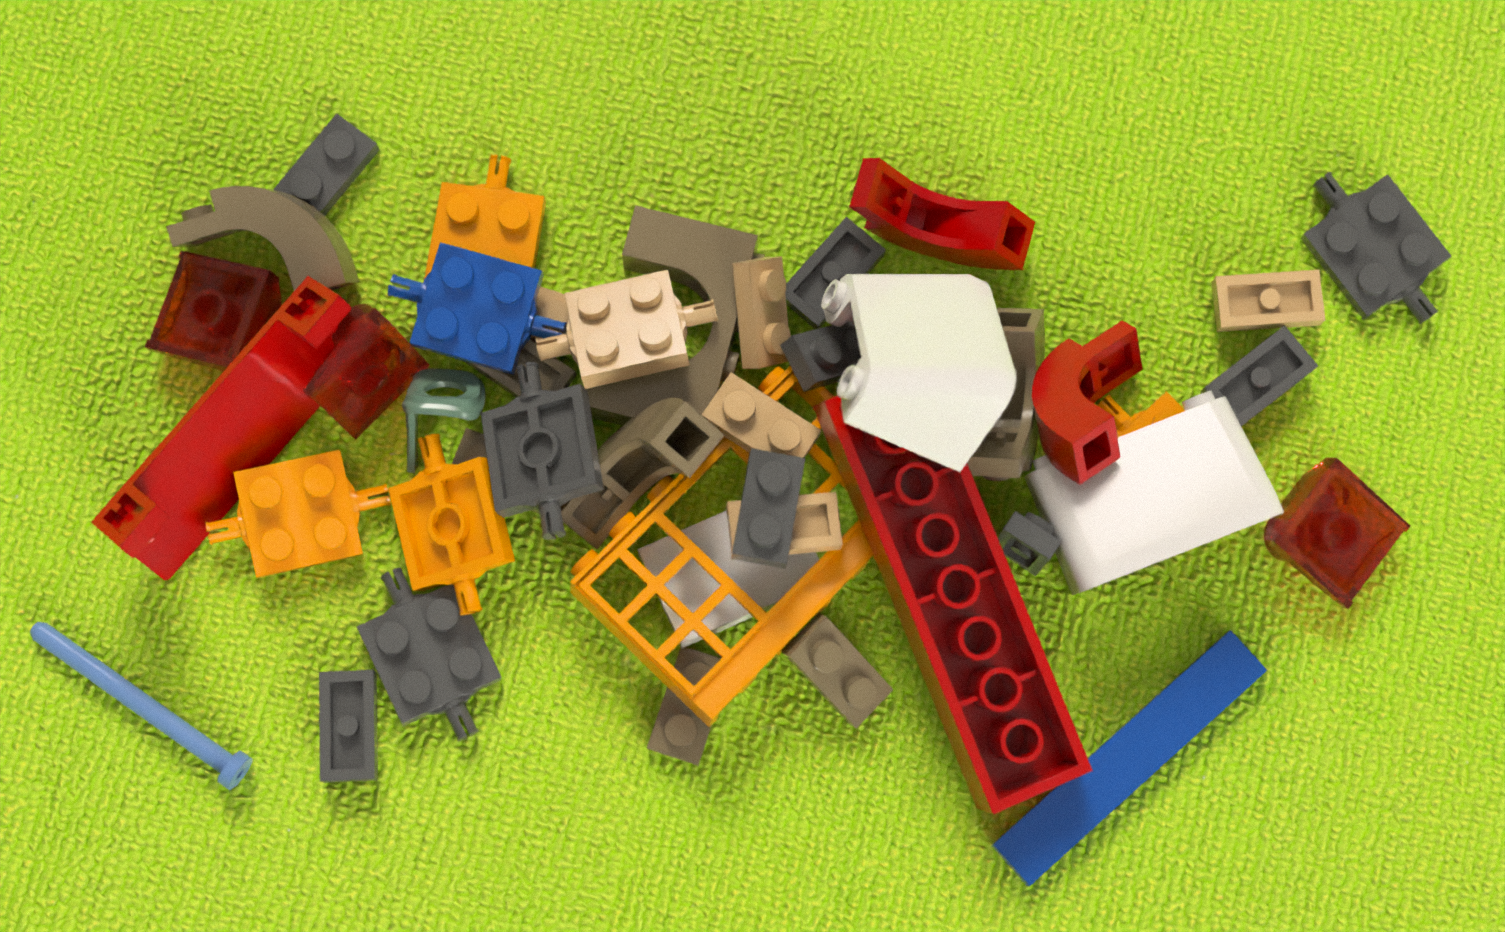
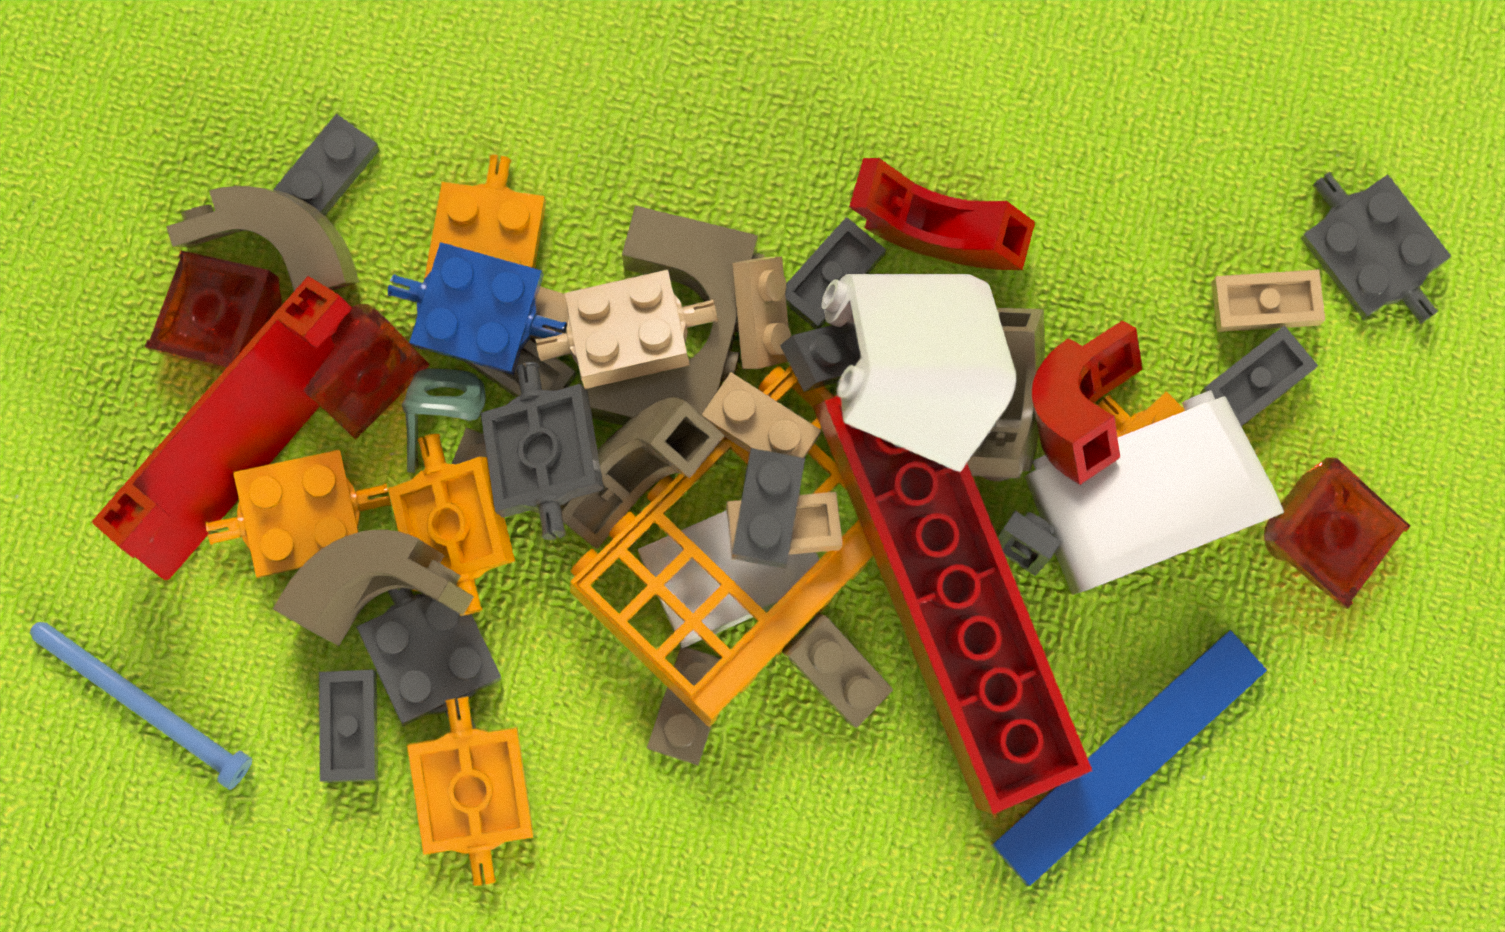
(357, 568): none -> dark tan arch
(470, 790): none -> light orange plate

